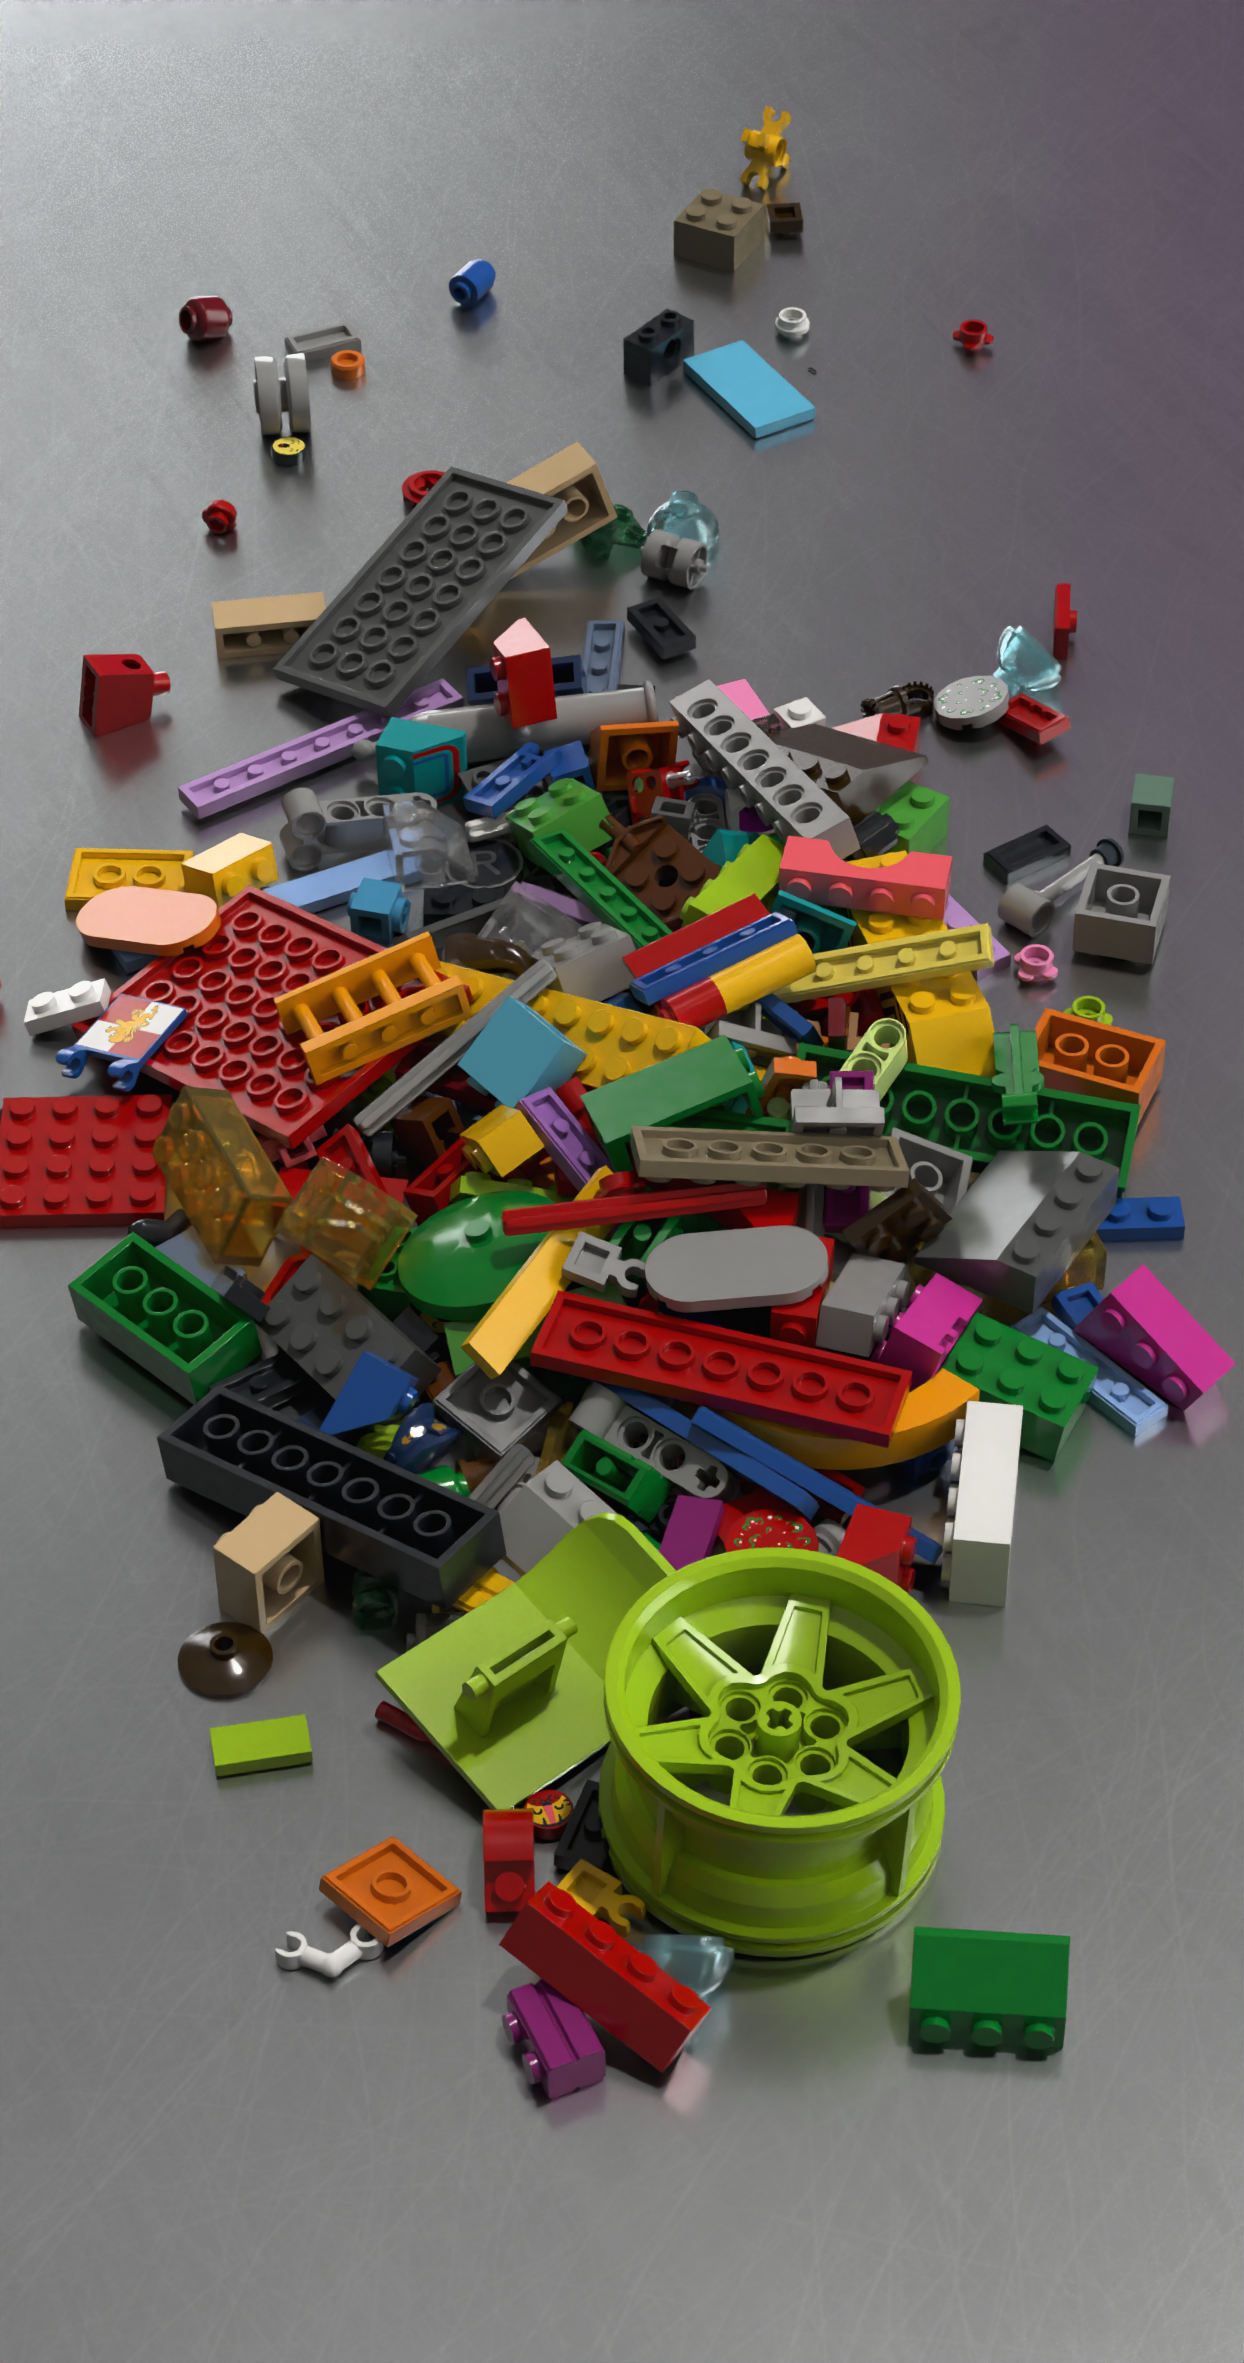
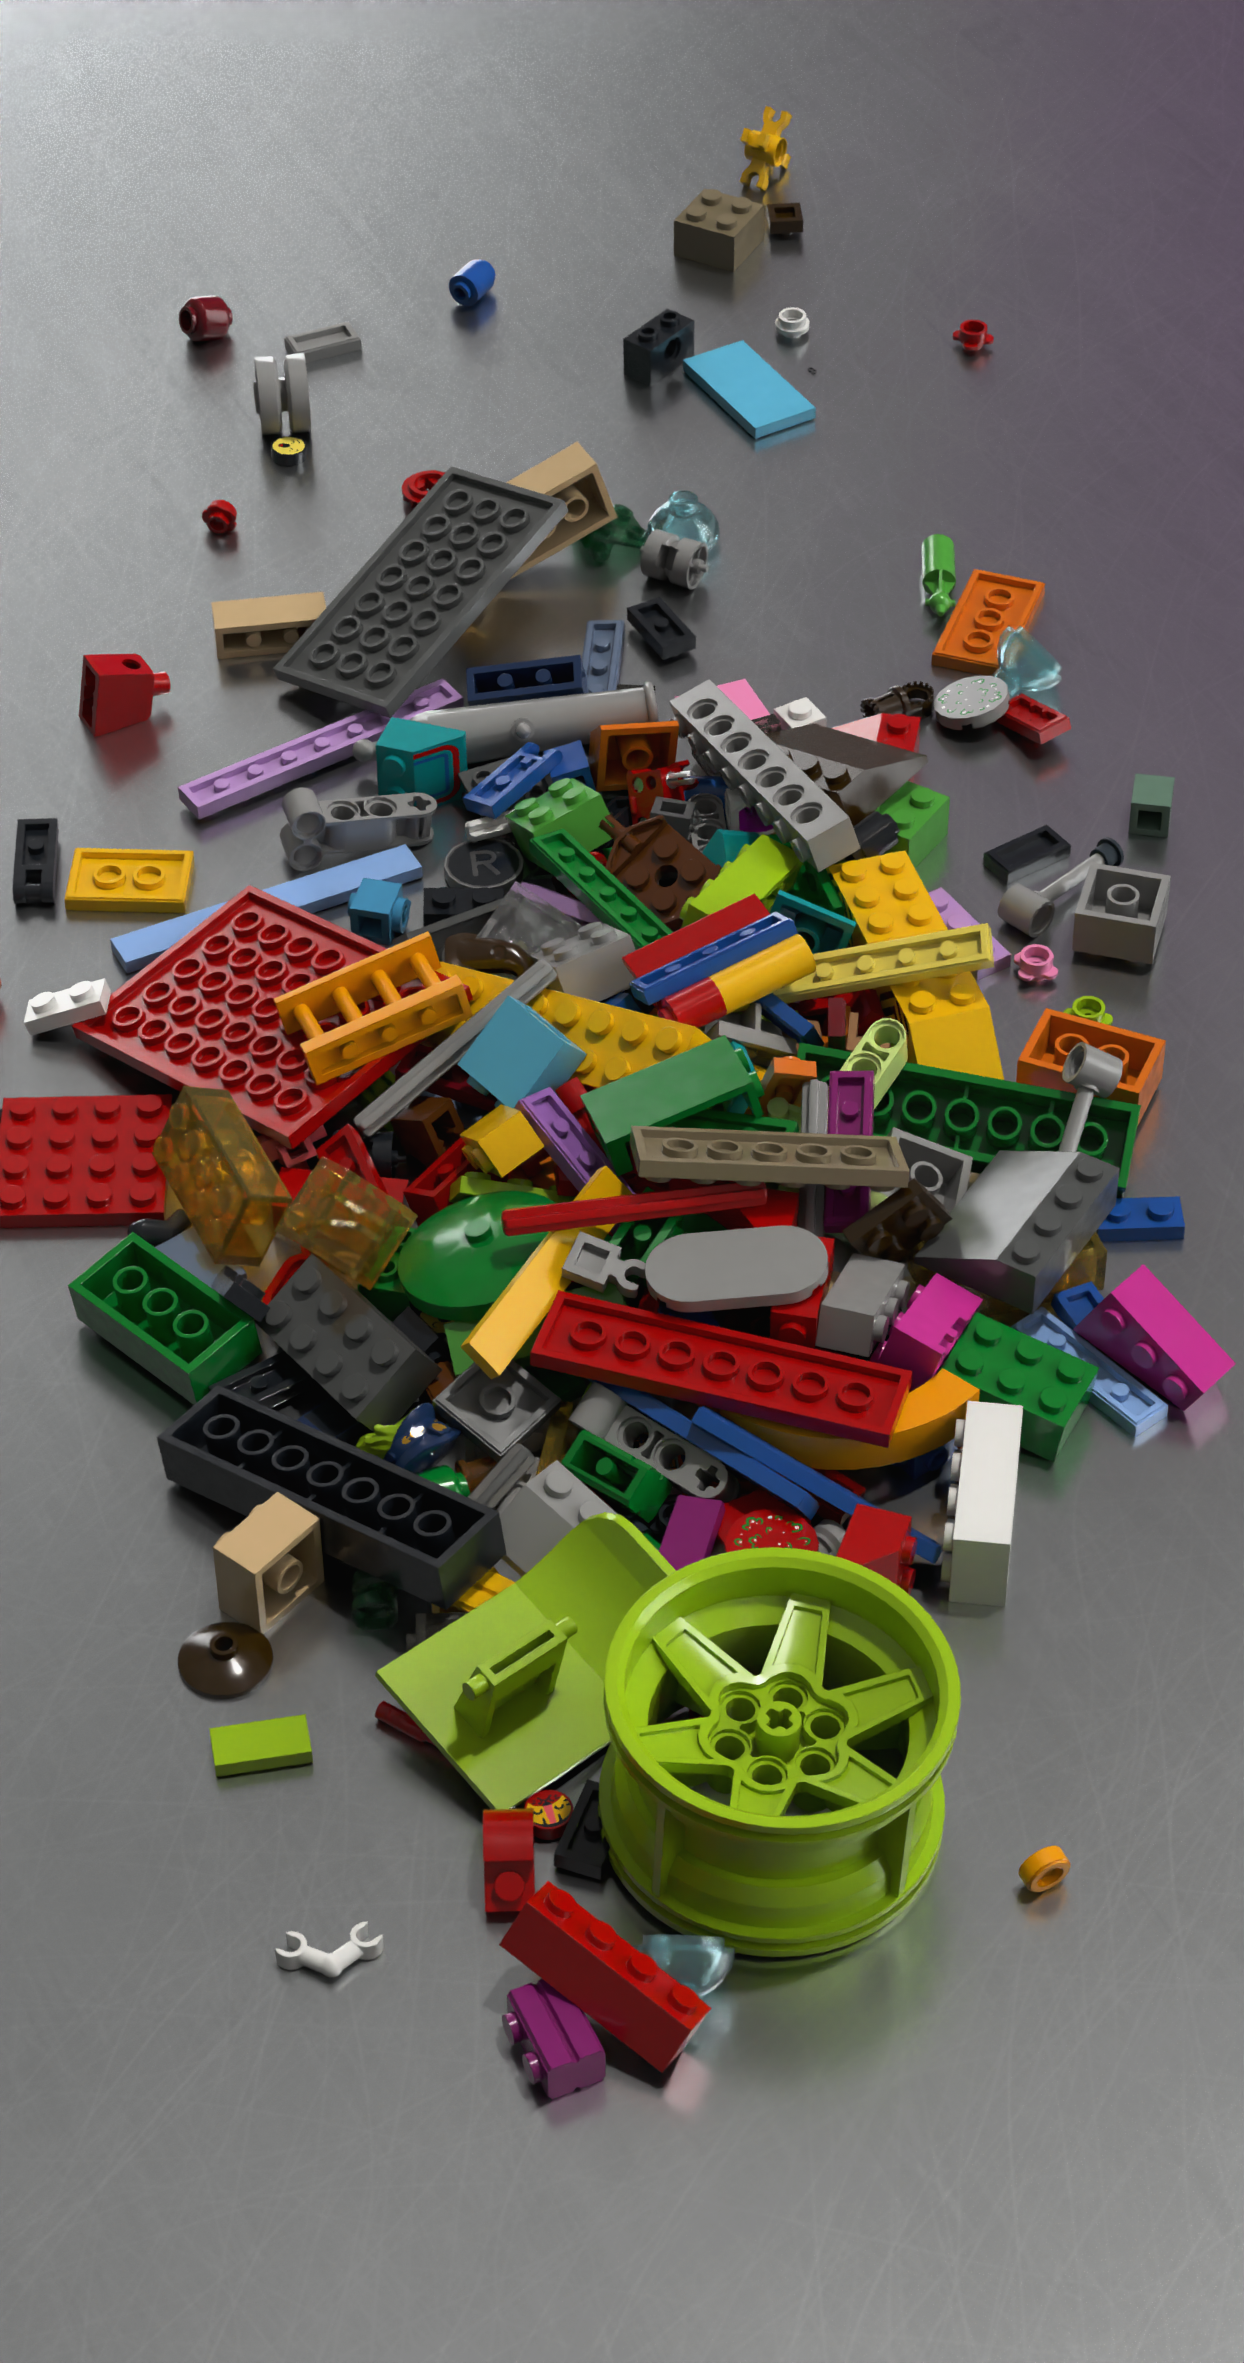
(35, 860): none -> black plate
(125, 1035): flag -> none
(148, 920): tile -> none
(231, 868): yellow brick -> none
(347, 365): orange tile -> none
(371, 1396): blue slope -> none
(390, 1891): orange tile -> none
(425, 847): clear slope -> none
(523, 676): red slope -> none
(602, 1896): yellow plate -> none
(619, 1184): red plate -> none
(836, 1111): light grey panel -> none
(911, 887): coral arch -> none
(938, 572): none -> bright green wheel
(980, 617): none -> orange tile
(989, 1987): green slope -> none
(1017, 1075): green piece -> none
(1044, 1869): none -> light orange tile
(1063, 621): red plate -> none
(1091, 1074): none -> light grey piece

